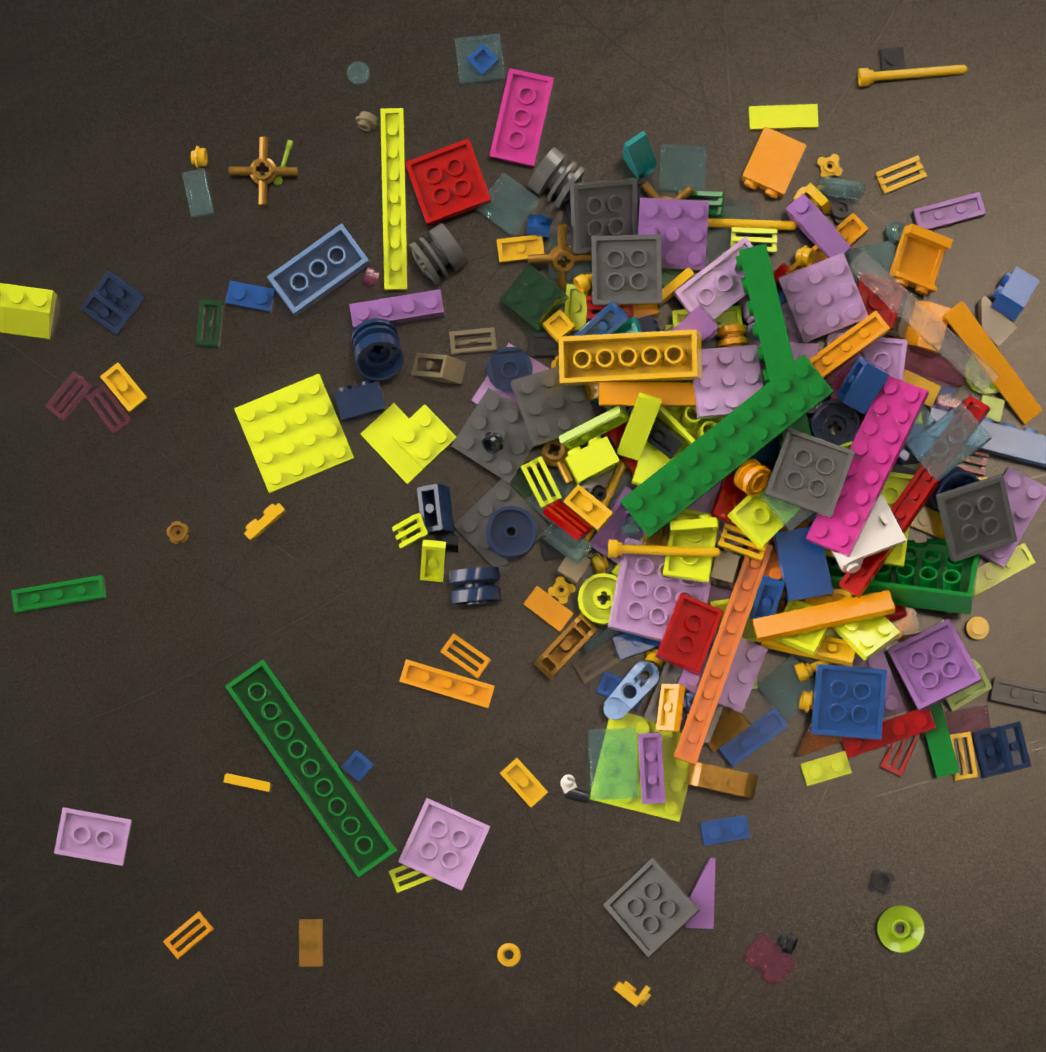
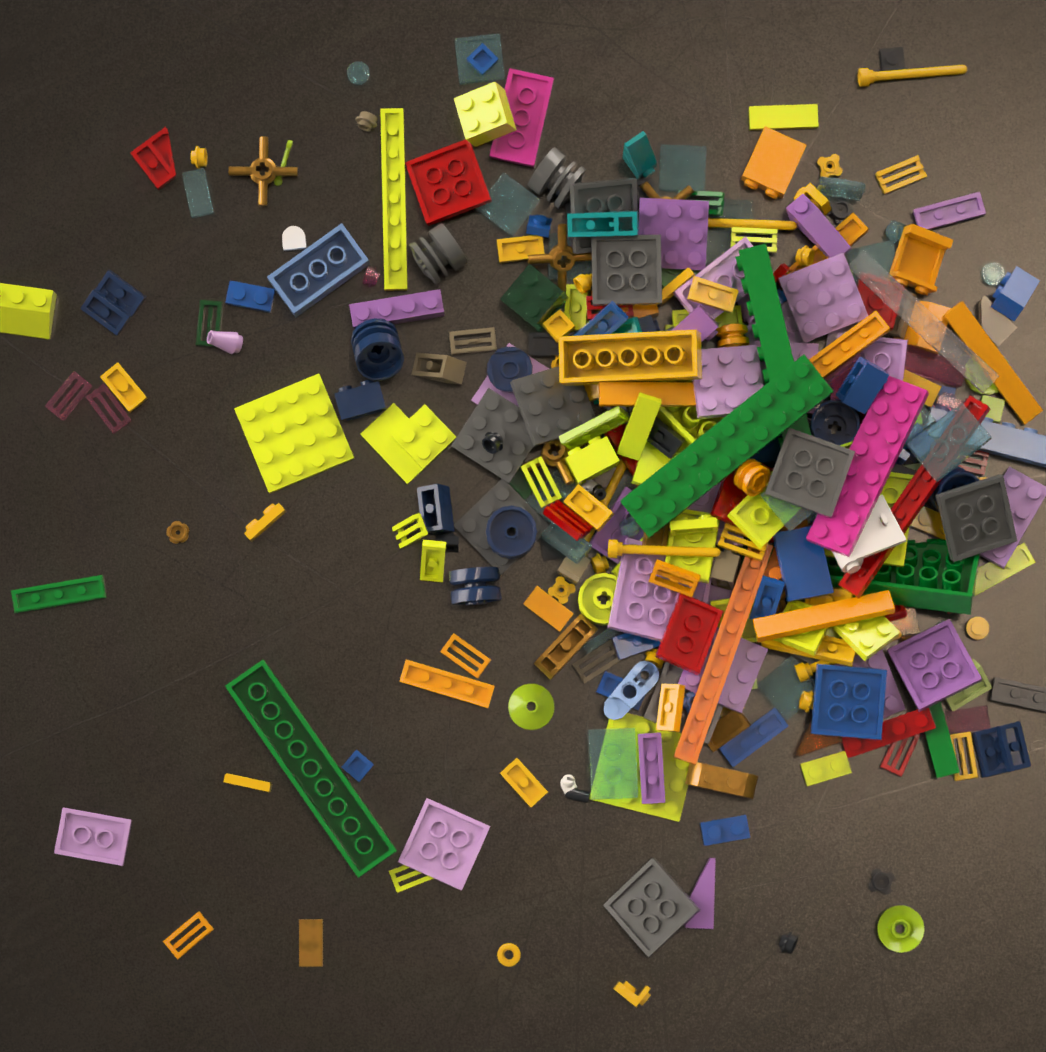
(156, 158): none -> red wing
(227, 341): none -> lavender cone
(293, 239): none -> white tile
(485, 114): none -> neon yellow brick
(531, 719): none -> lime dish
(603, 224): none -> teal slope
(675, 575): none -> light orange tile
(712, 294): none -> yellow plate
(769, 958): clear pink bracket -> none
(993, 273): none -> clear light blue plate

